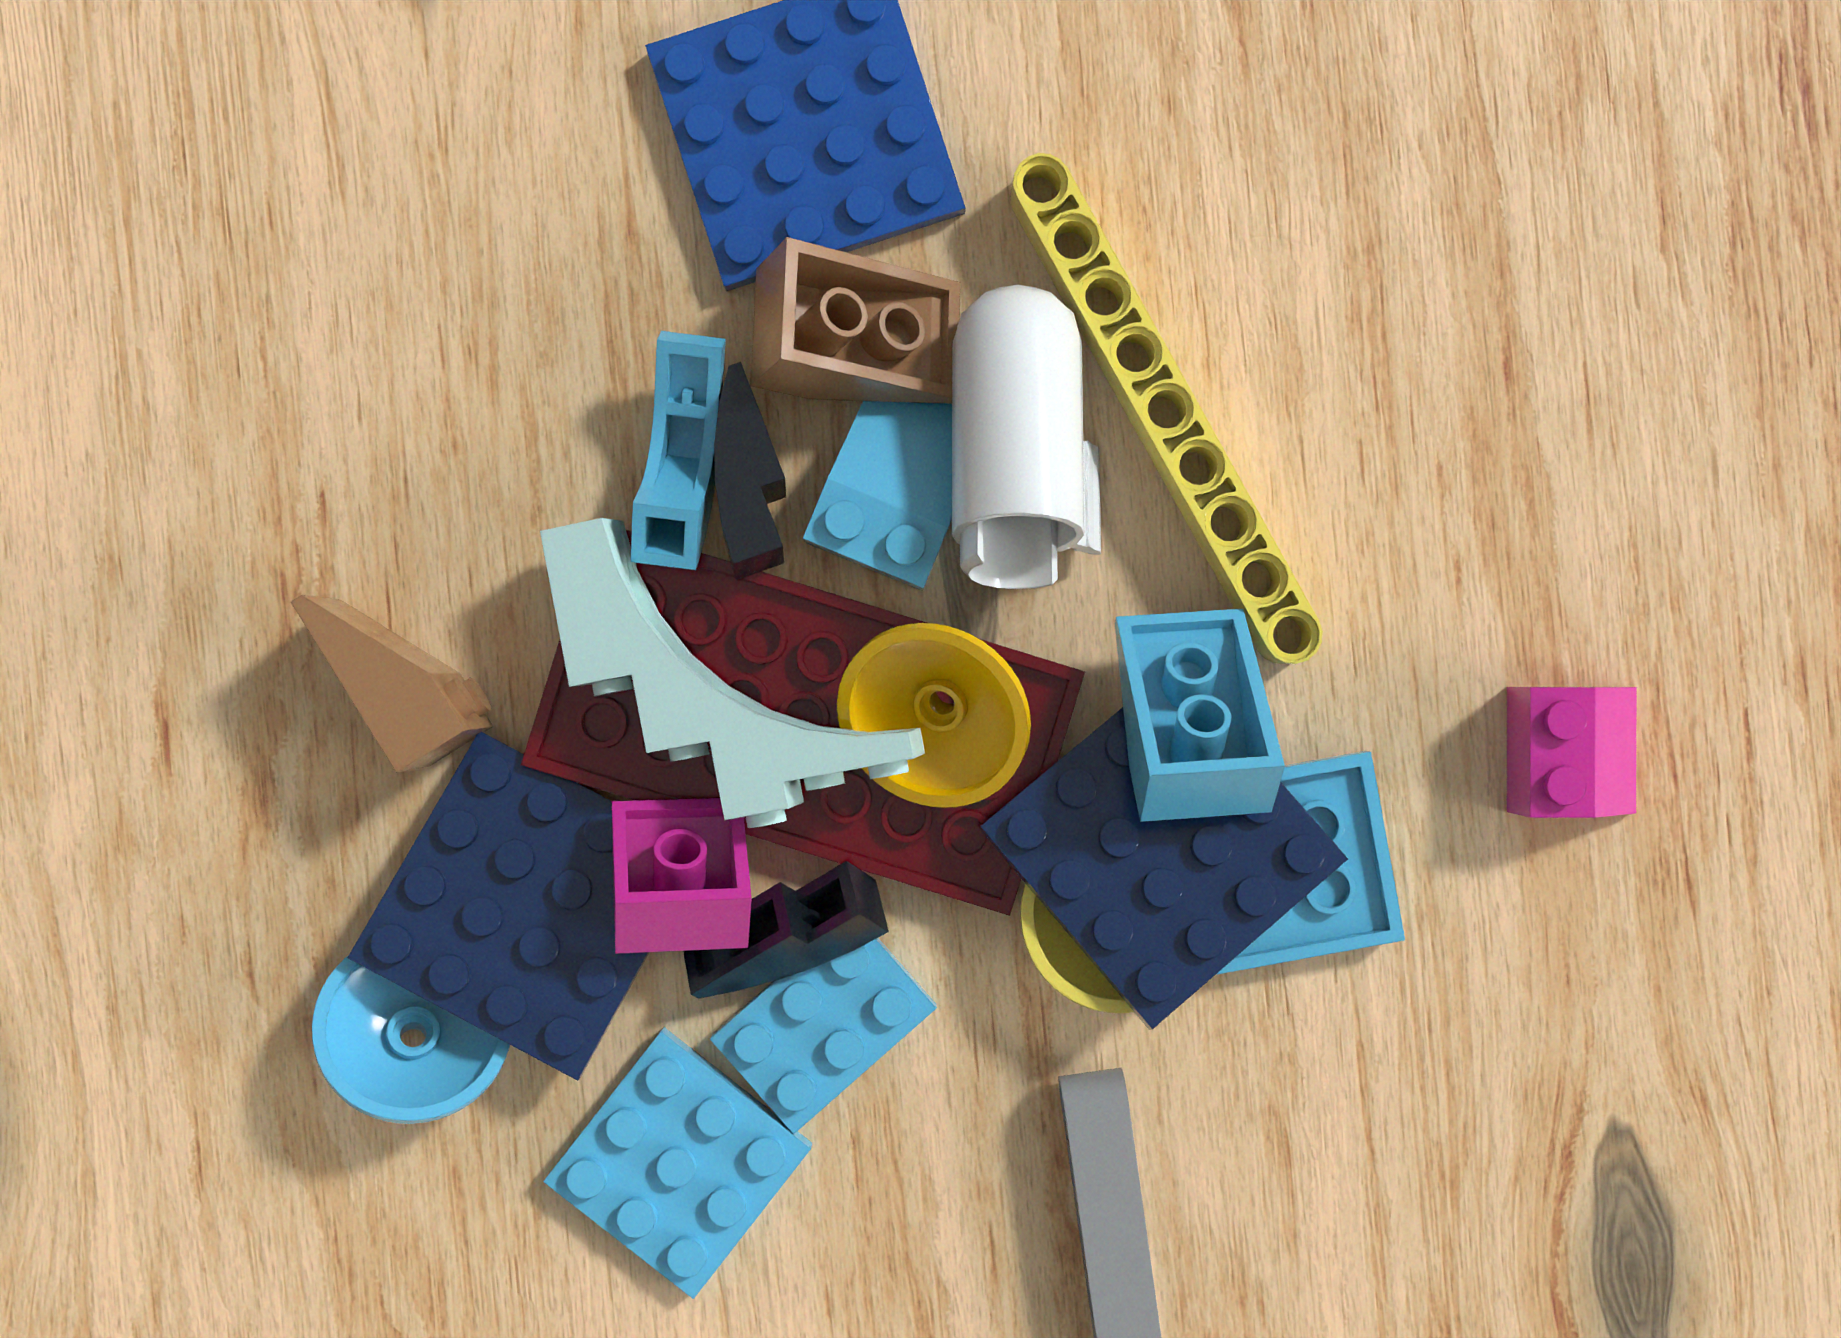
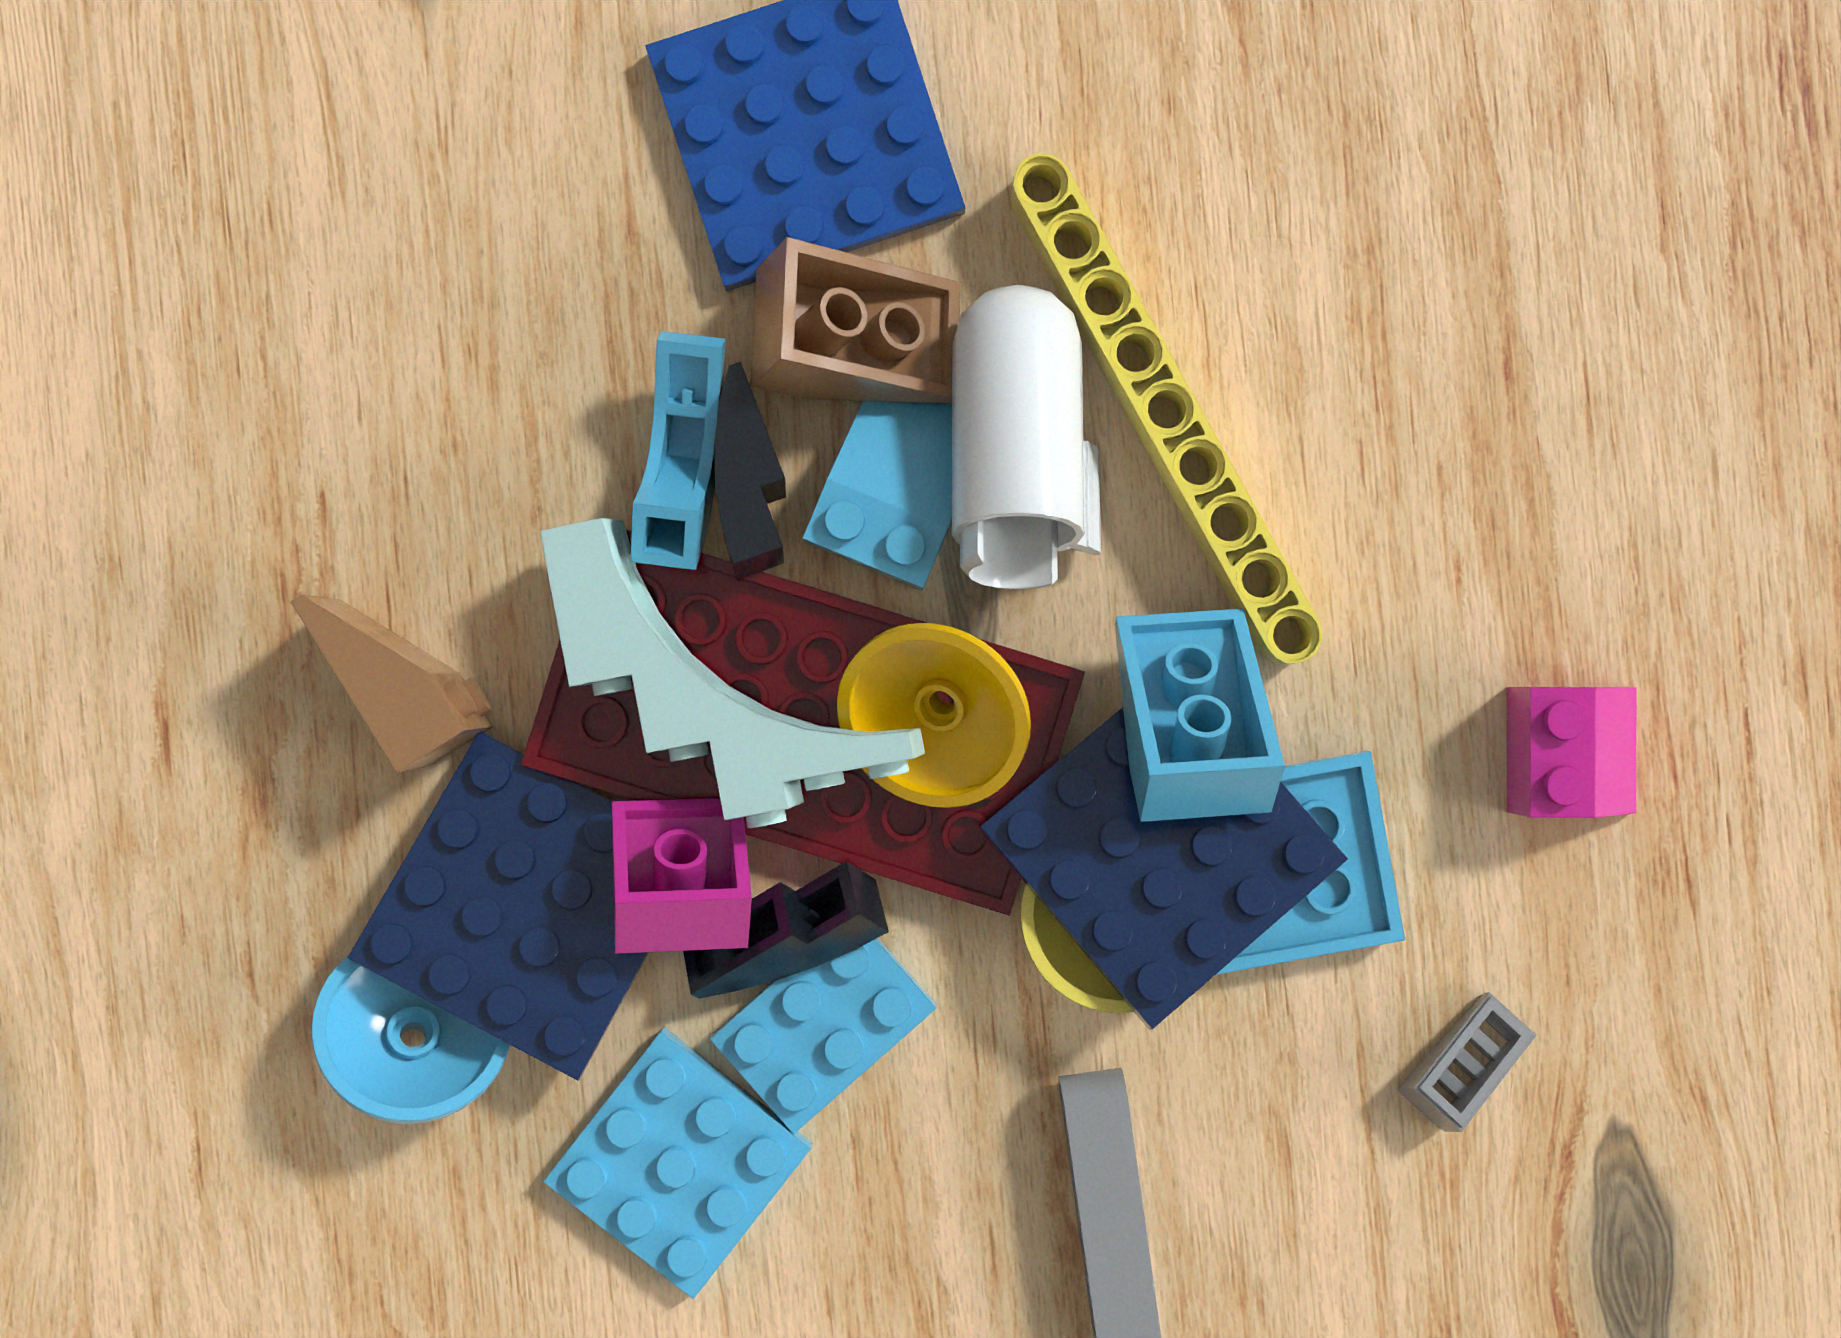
(1433, 1067): none -> light grey slope

